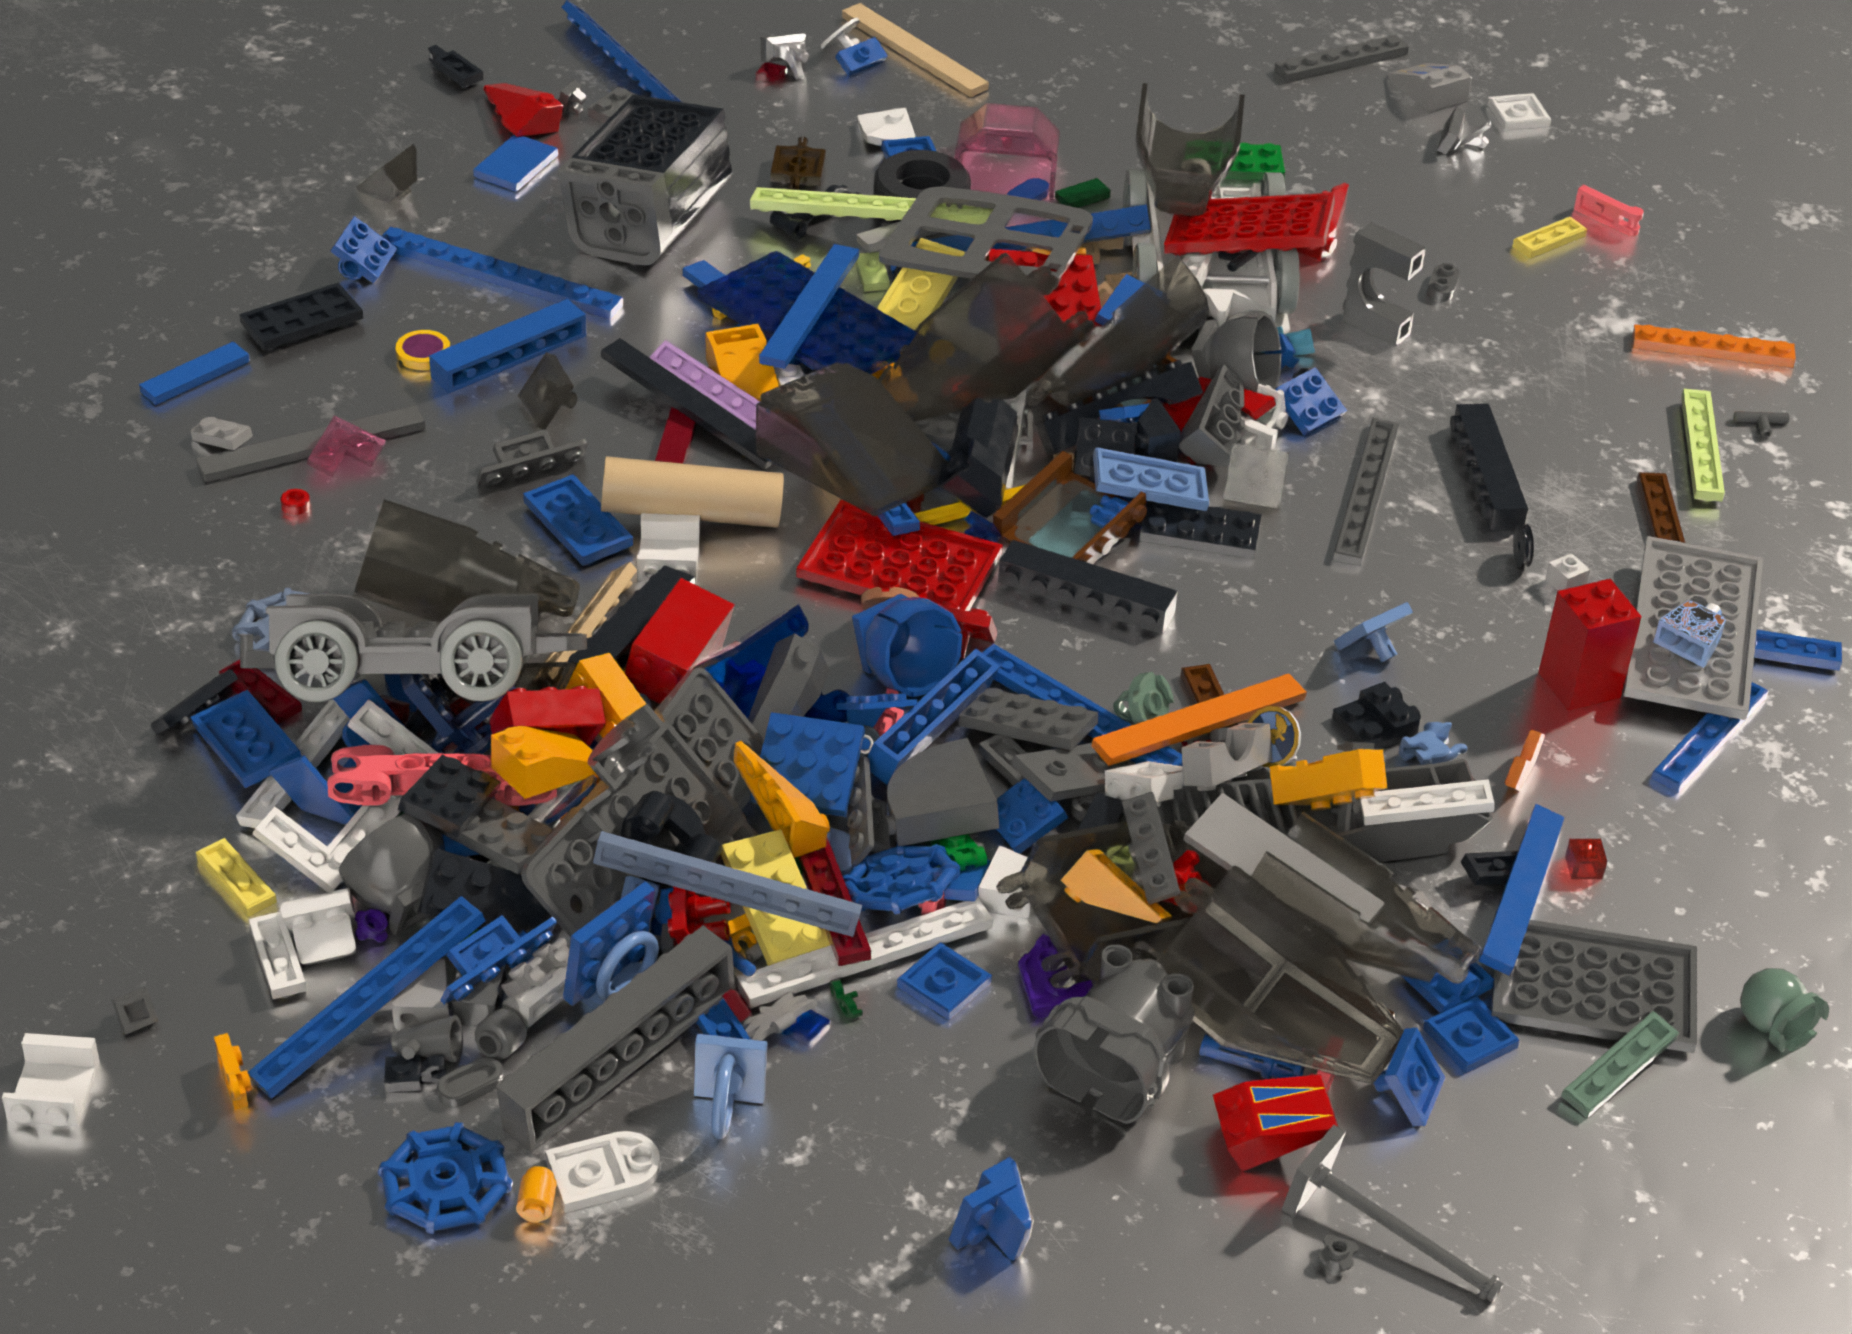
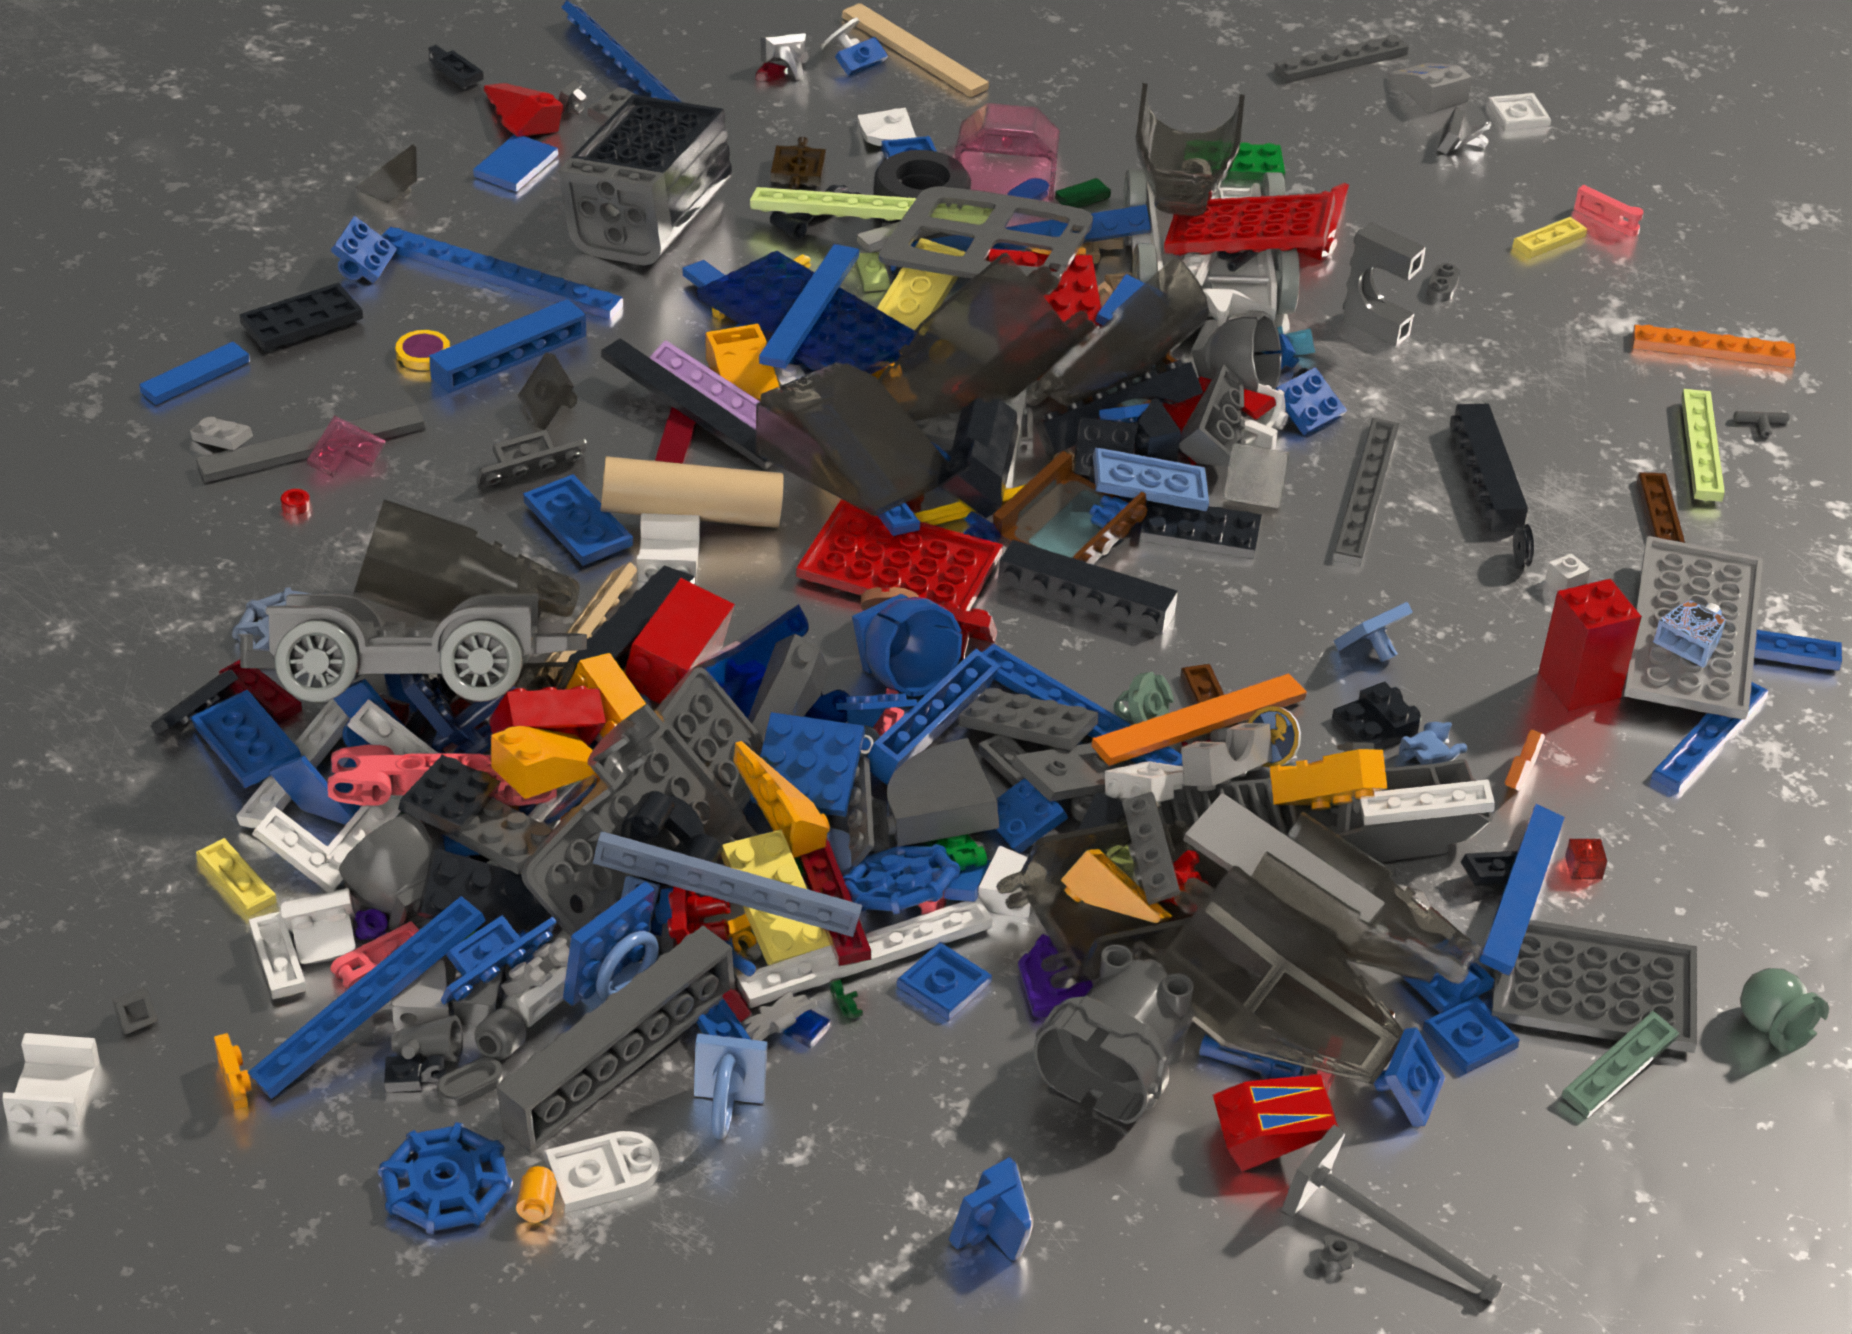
(370, 954): none -> coral plate

